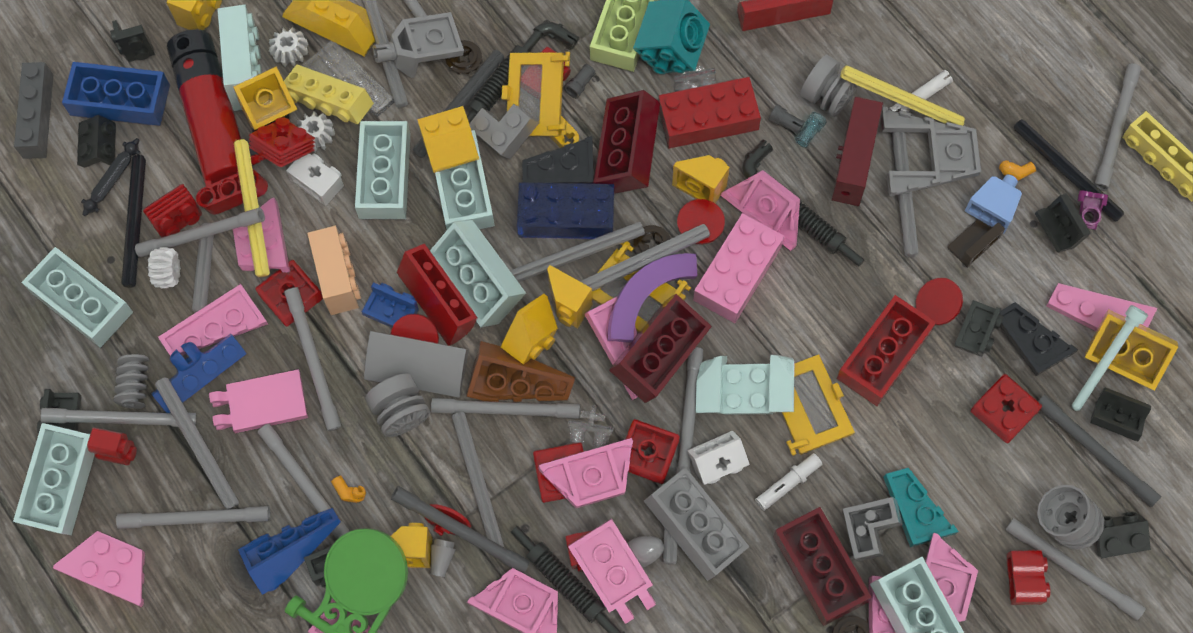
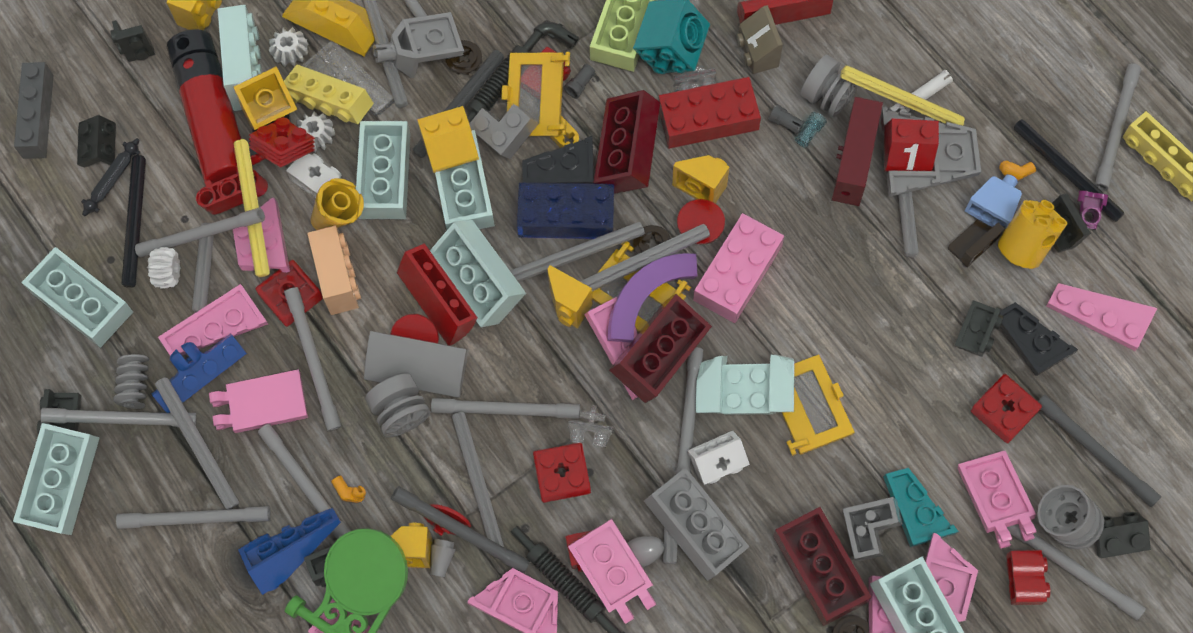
(107, 566): bright pink wing -> none
(111, 446): red brick -> none
(116, 93): blue brick -> none
(173, 211): red brick -> none
(336, 204): none -> yellow cone
(387, 305): blue bracket -> none
(502, 377): dark orange wedge -> none
(531, 330): yellow slope -> none
(591, 474): bright pink wing -> none
(663, 448): red brick -> none
(760, 41): none -> dark tan slope
(767, 203): bright pink wing -> none
(797, 475): white pin -> none
(809, 221): pearl dark grey piece -> none
(886, 350): red brick -> none
(910, 144): none -> red slope
(940, 300): red piece -> none
(998, 496): none -> bright pink tile
(1031, 233): none -> yellow cylinder
(1120, 414): pearl dark grey bracket -> none
(1134, 317): light aqua piece -> none
(1141, 357): yellow brick -> none

